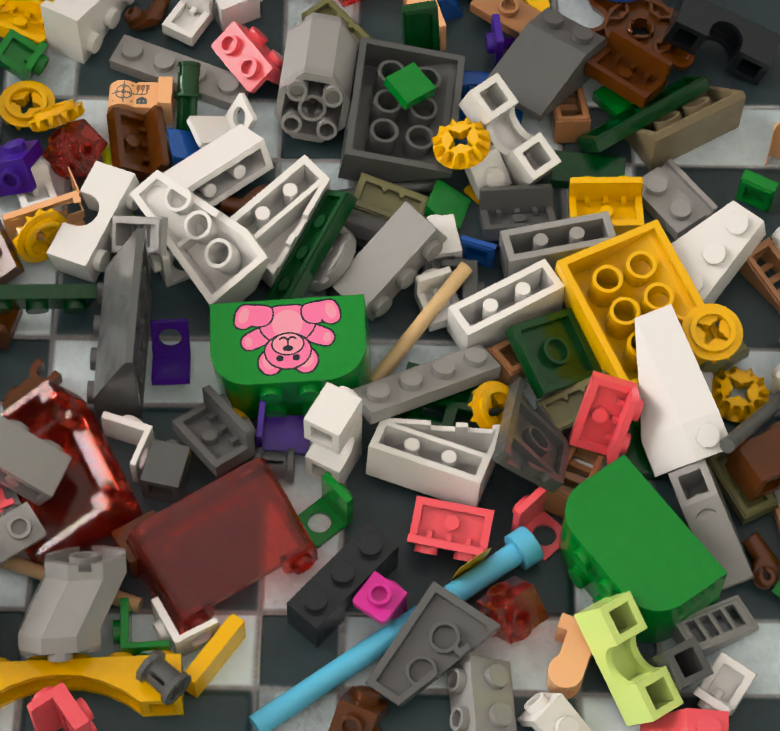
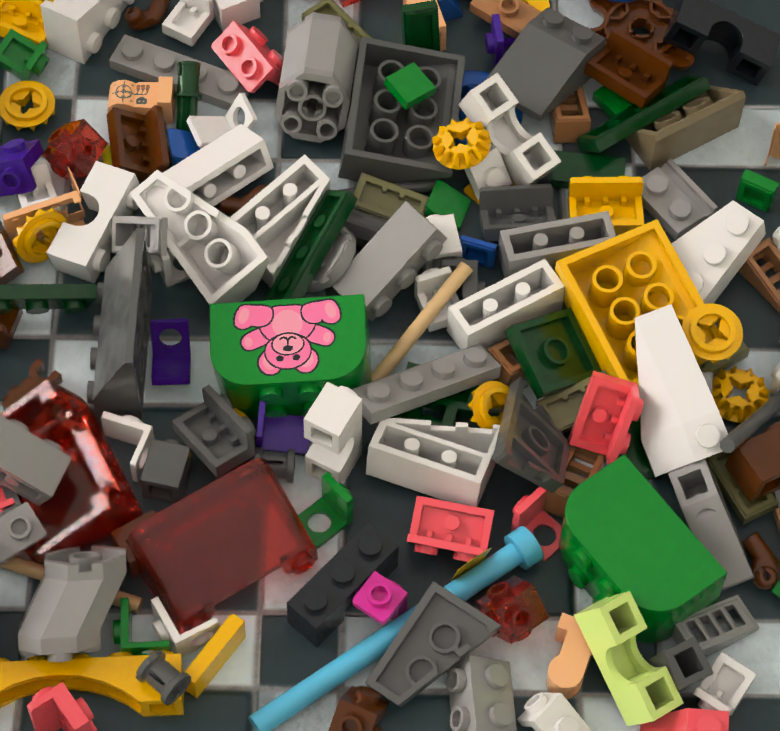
(56, 115): yellow gear -> none

